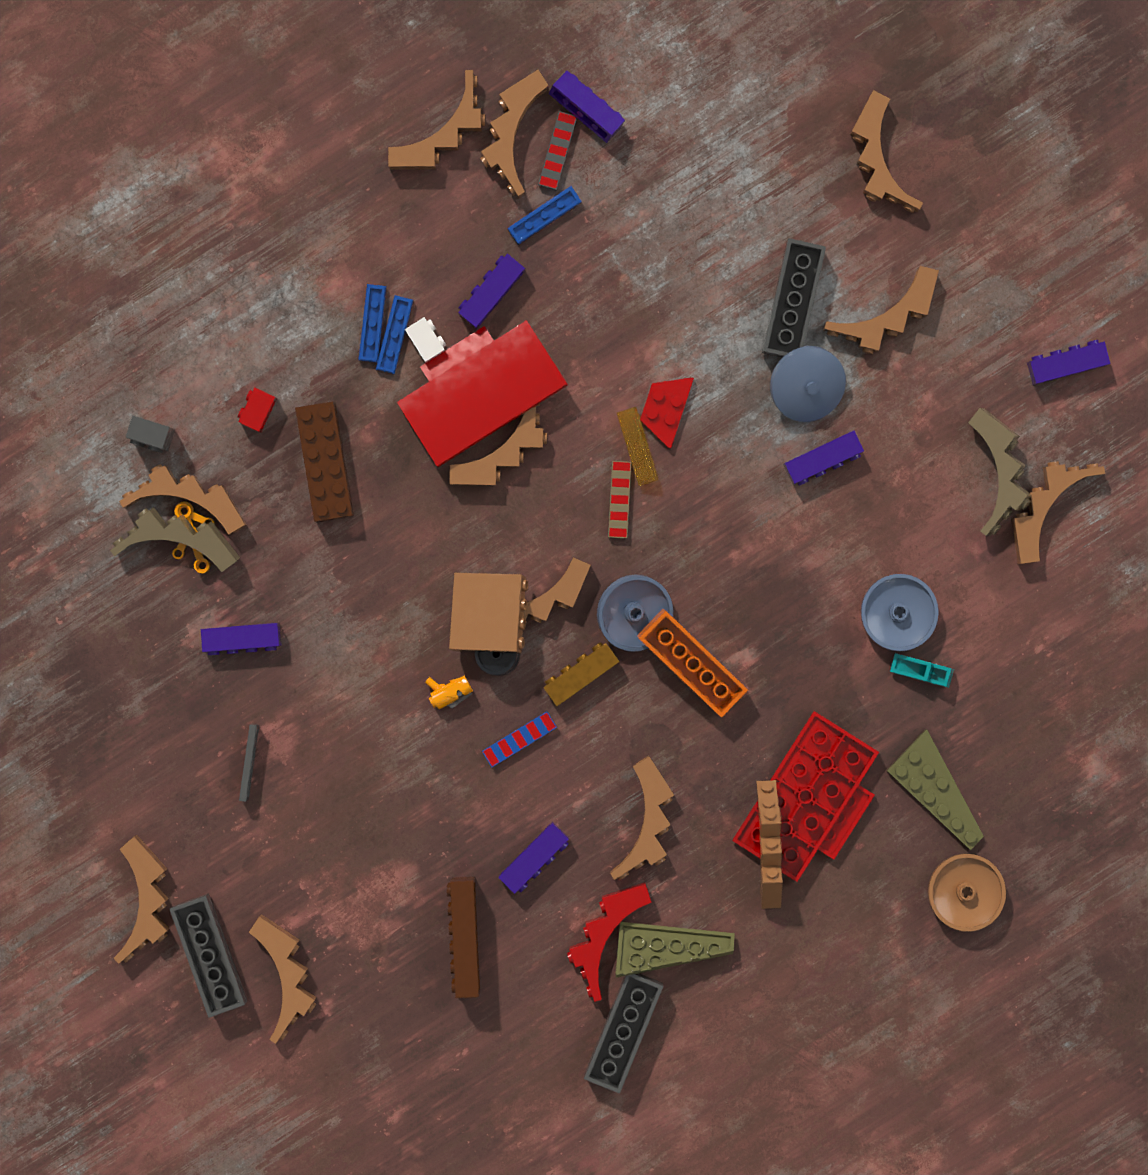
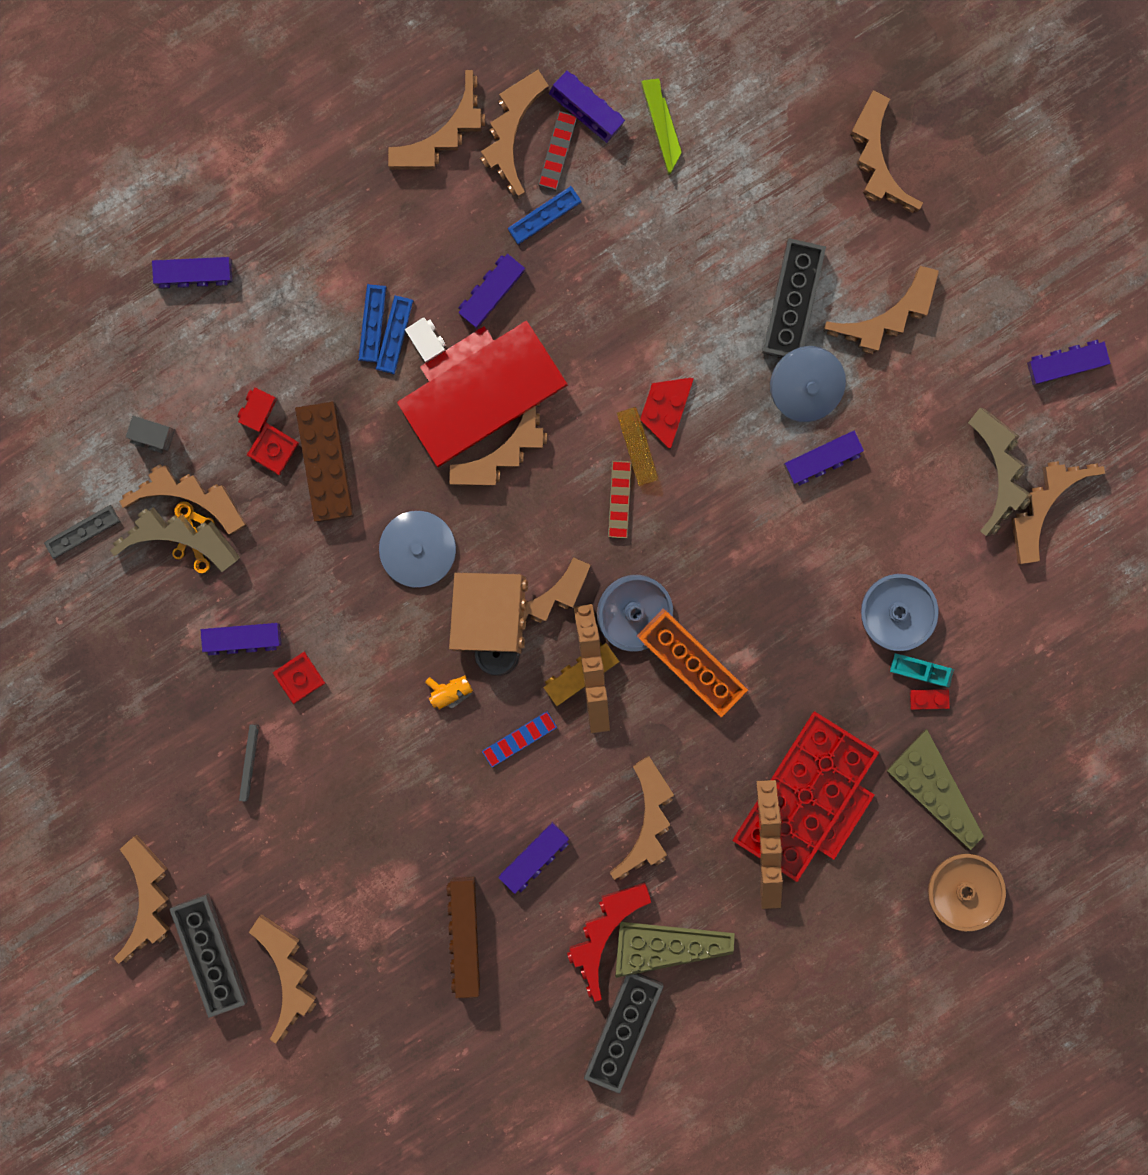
(82, 532): none -> dark grey tile
(192, 271): none -> dark purple brick
(273, 449): none -> red plate
(299, 677): none -> red plate
(417, 549): none -> sand blue dish
(592, 668): none -> medium nougat arch
(661, 123): none -> lime wedge
(929, 699): none -> red plate

